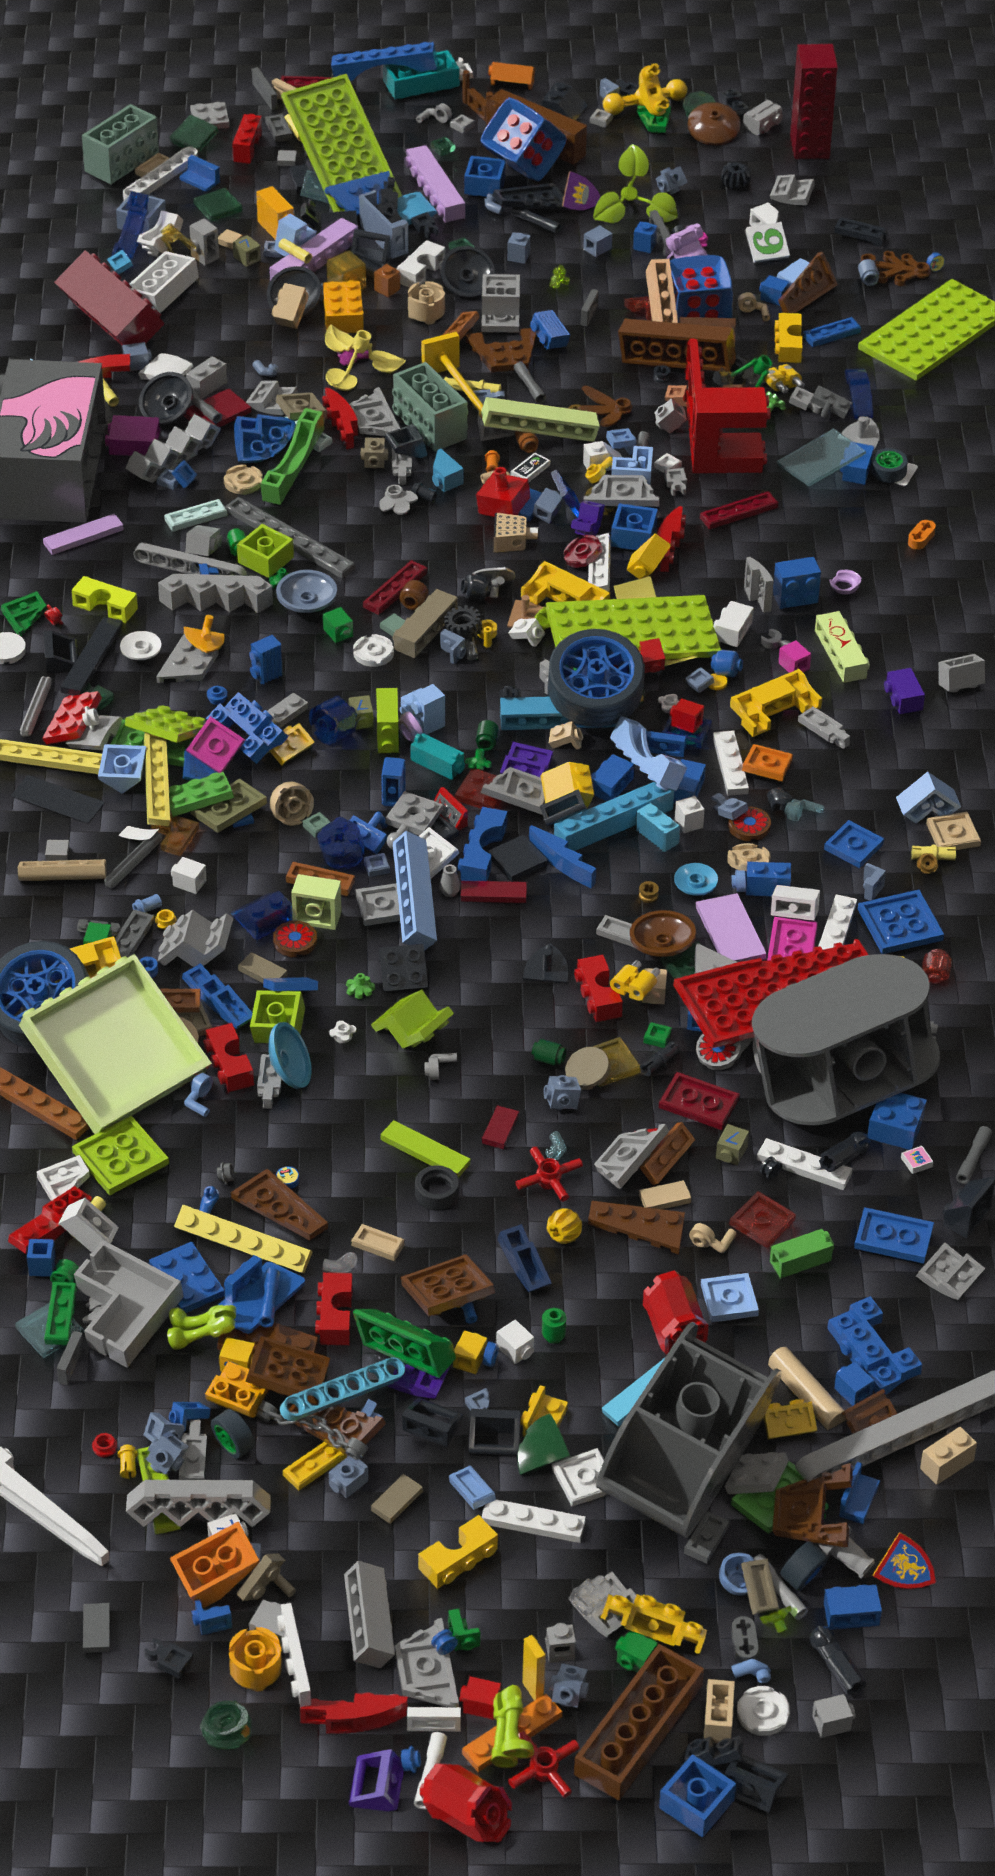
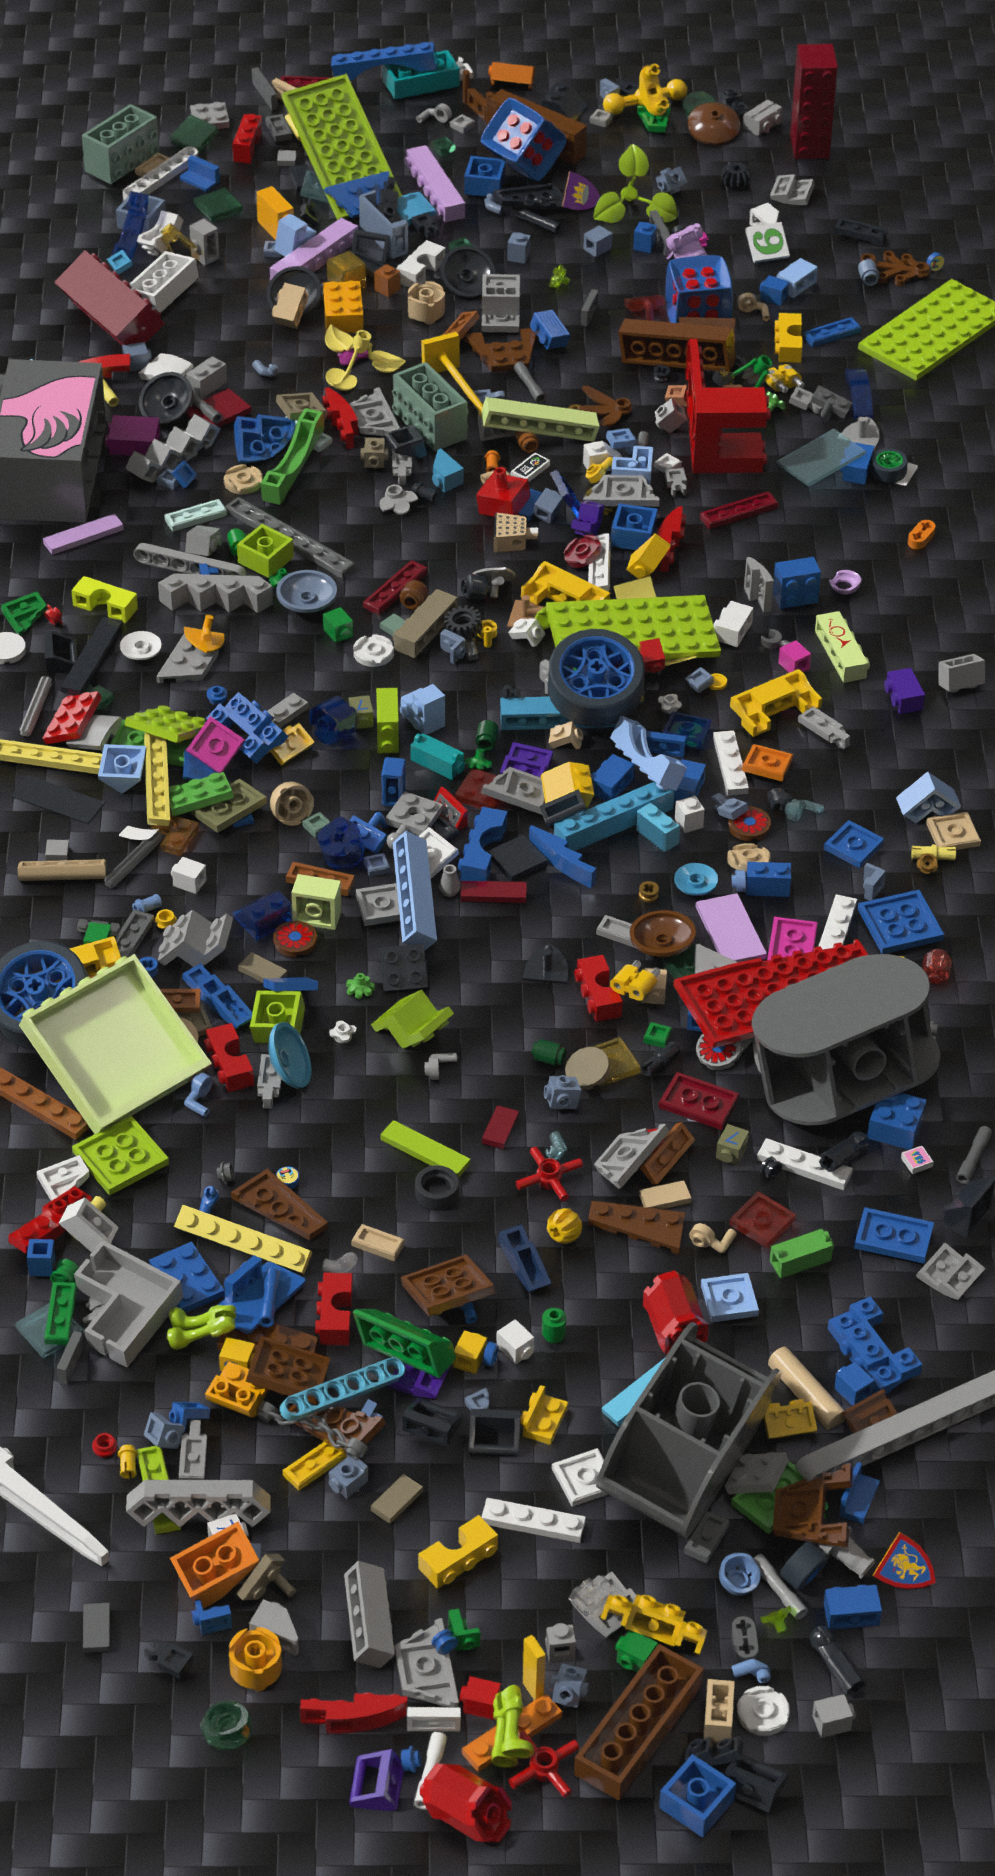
(90, 717): white plate -> none
(166, 1453): sand blue brick -> none
(227, 237): tan tile -> none
(233, 1433): black wheel -> none
(246, 250): olive brick -> none
(264, 397): light grey slope -> none
(266, 659): blue brick -> none
(294, 250): light yellow piece -> none
(295, 1664): white plate -> none
(331, 217): black tile -> none
(409, 721): lavender piece -> none
(472, 1487): medium blue tile -> none
(474, 385): light yellow pin -> none
(541, 1446): dark green brick -> none
(661, 291): light nougat brick -> none
(687, 715): red brick -> none
(726, 663): blue head -> none
(760, 1586): dark tan tile -> none
(795, 902): white brick -> none
(809, 285): reddish brown wing -> none
(948, 1455): tan brick -> none

